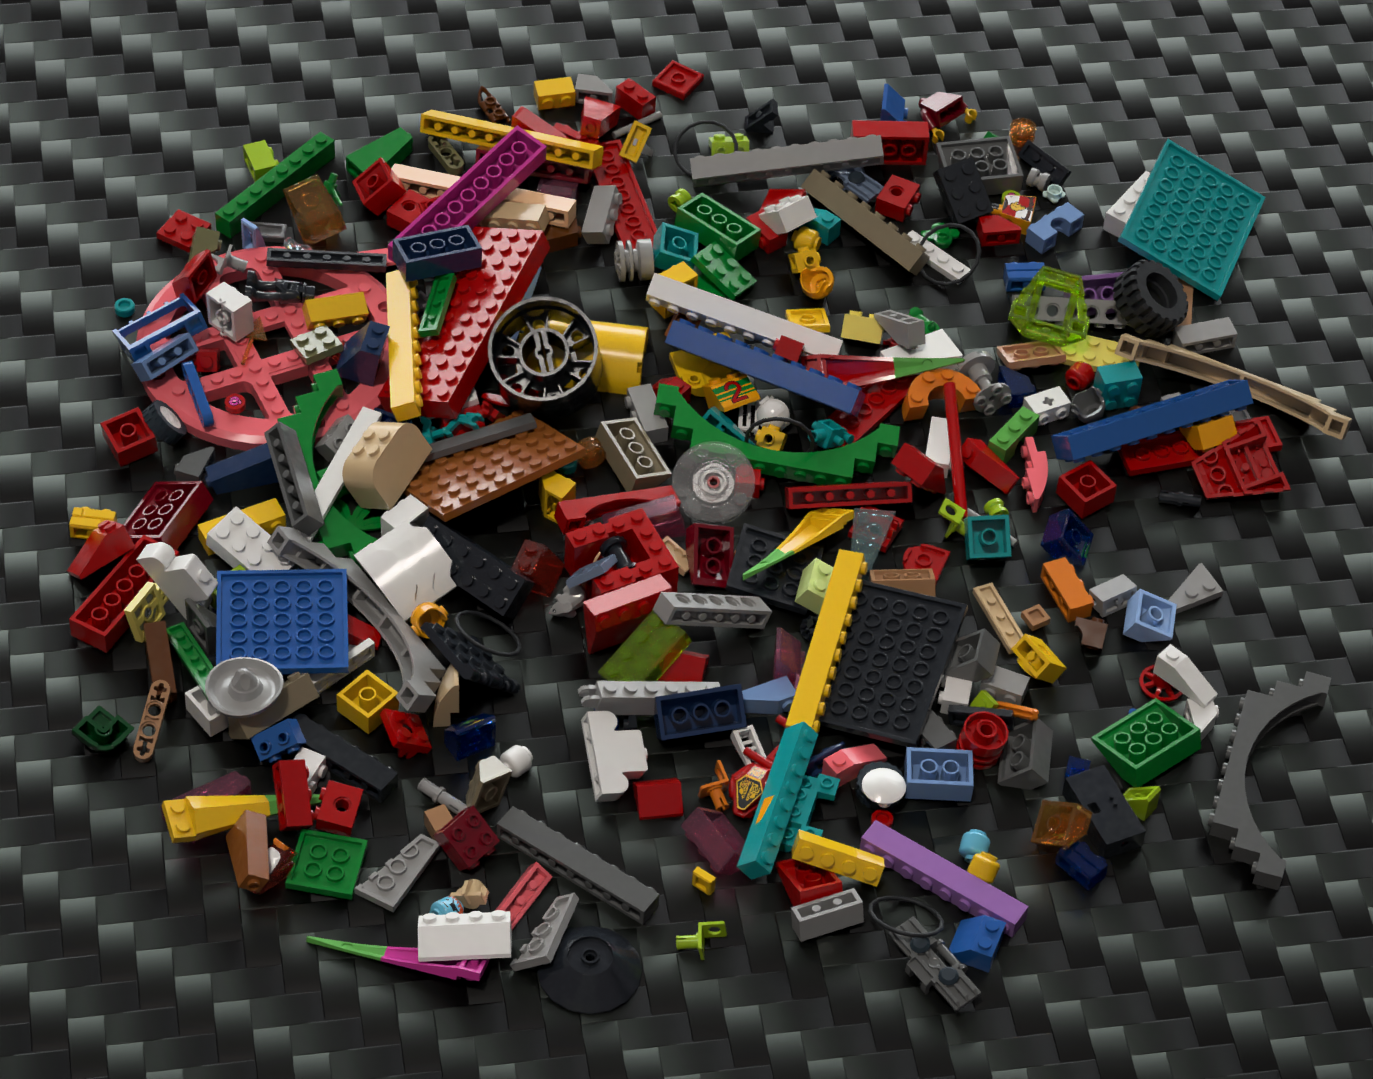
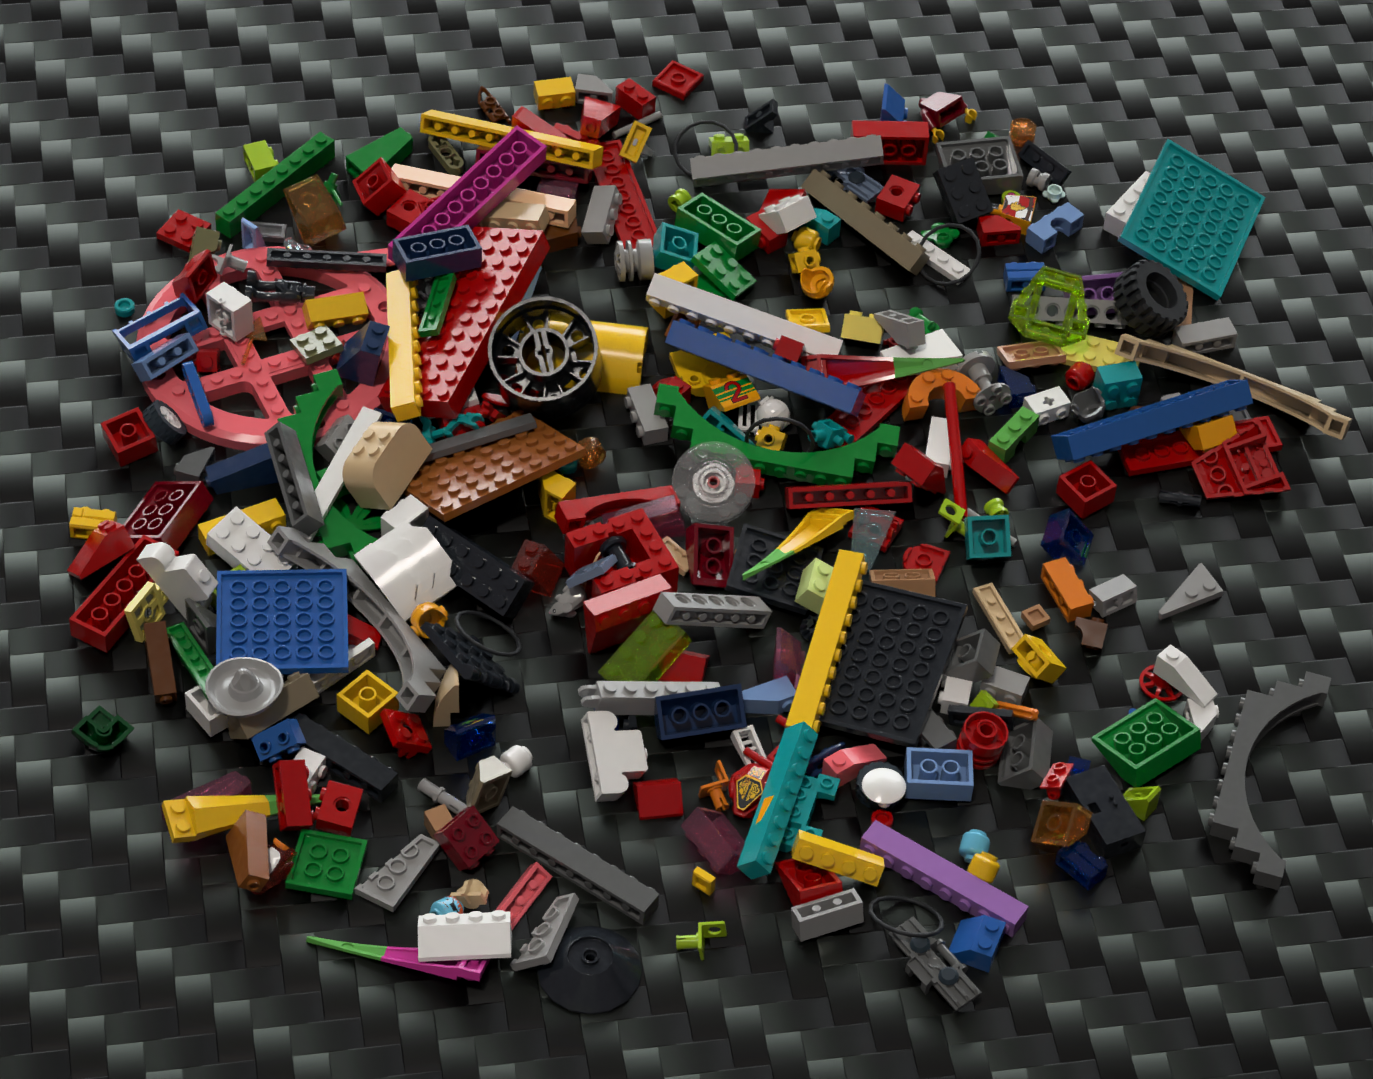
(153, 721): medium nougat beam -> none
(235, 403): red tile -> none
(632, 454): dark tan slope -> none
(1035, 474): coral slope -> none
(1055, 779): none -> red hinge
(1149, 617): light blue slope -> none

